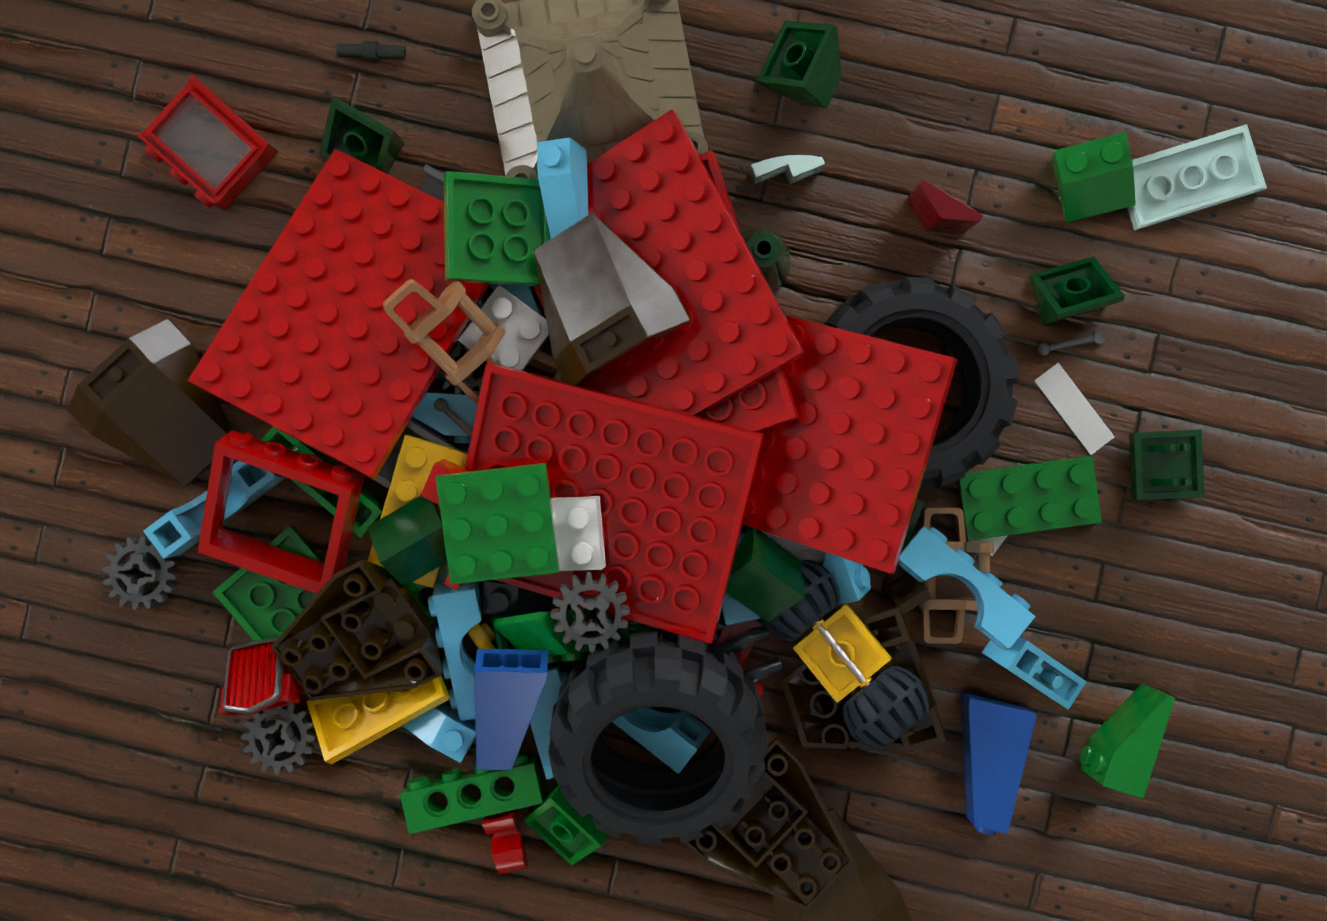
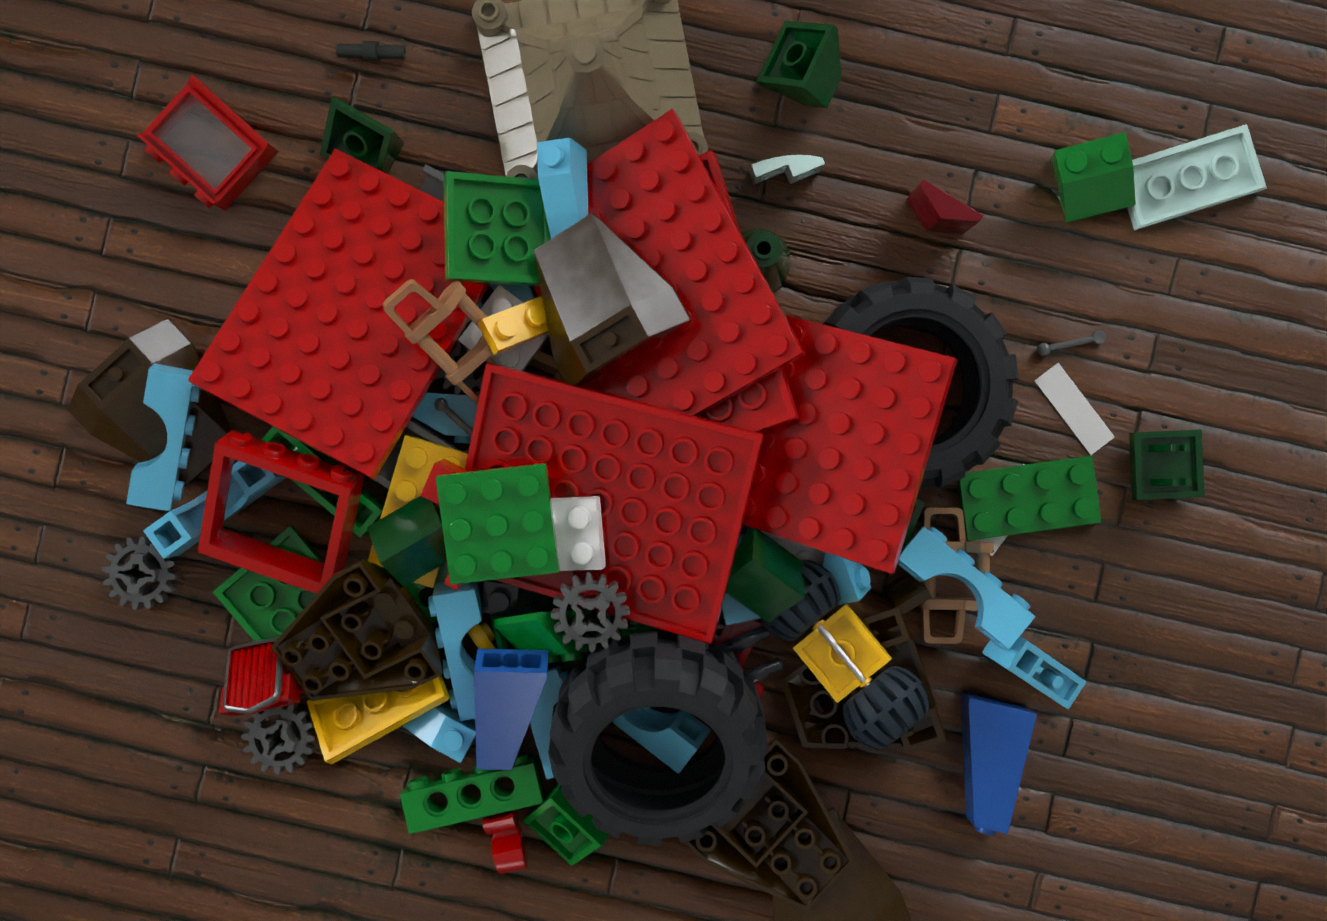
(156, 481): none -> medium azure arch
(514, 326): none -> yellow plate
(1073, 290): dark green slope -> none
(1128, 742): green slope -> none

